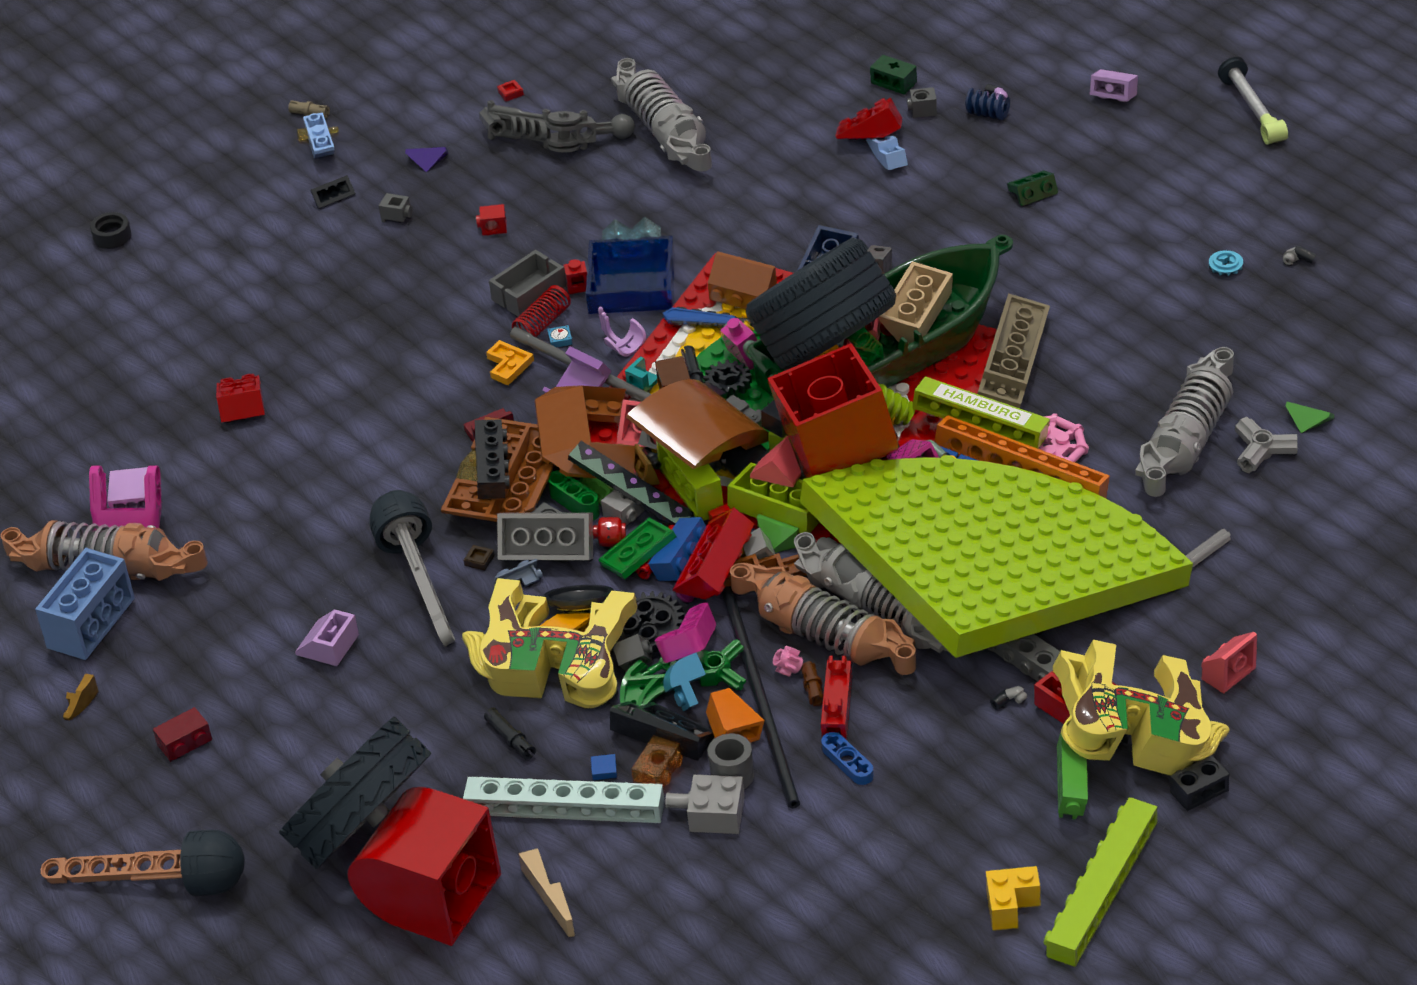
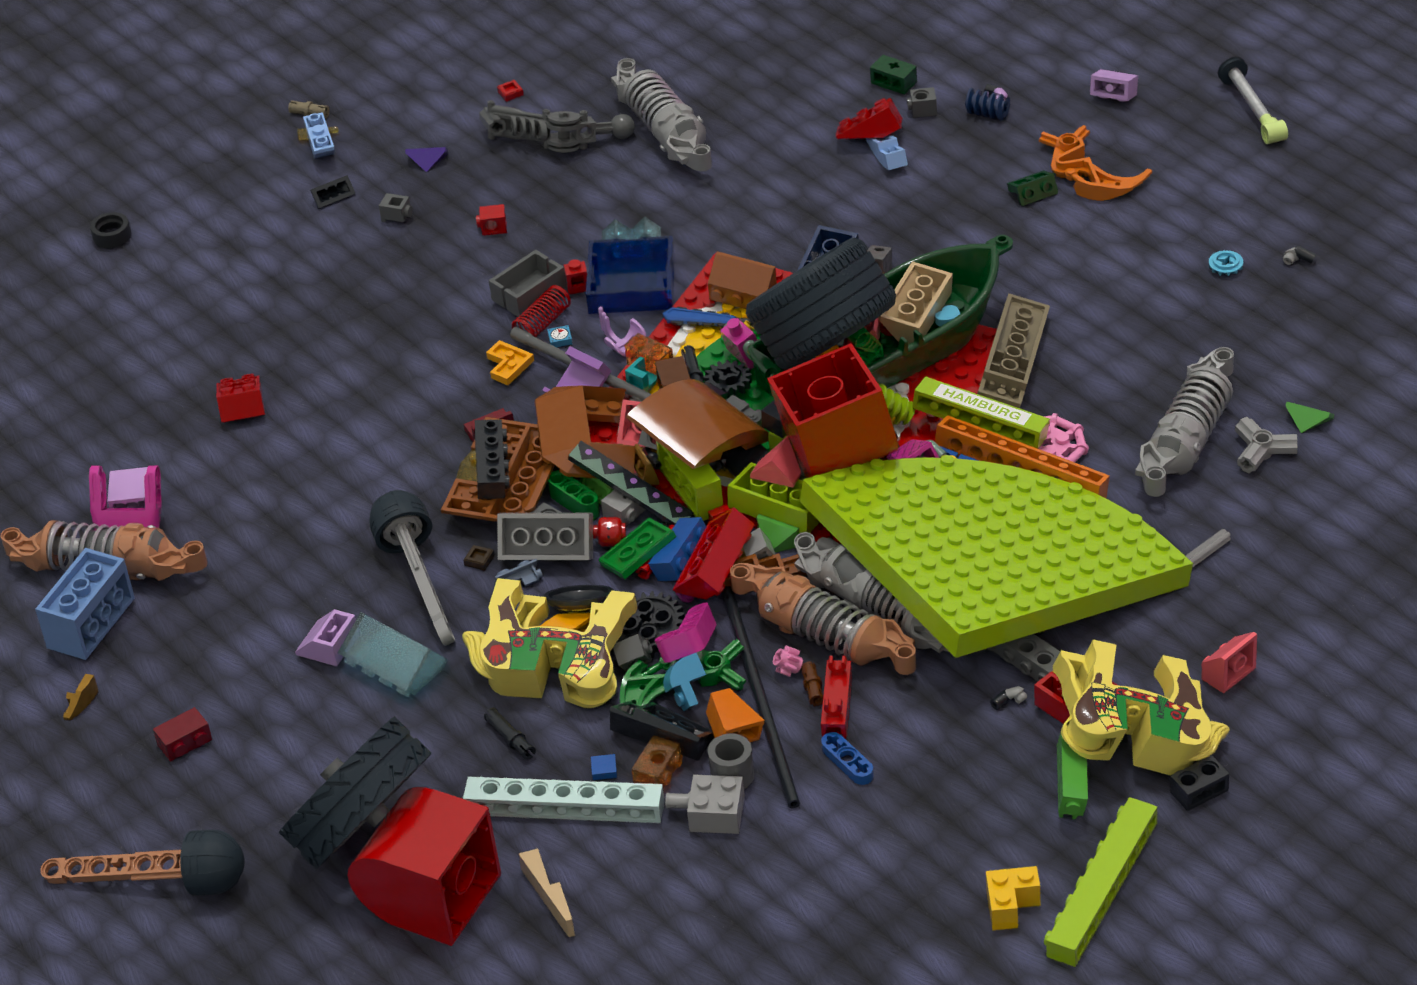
(390, 656): none -> clear light blue windscreen
(648, 349): none -> clear orange brick
(947, 314): none -> medium azure tile
(1071, 163): none -> orange piece

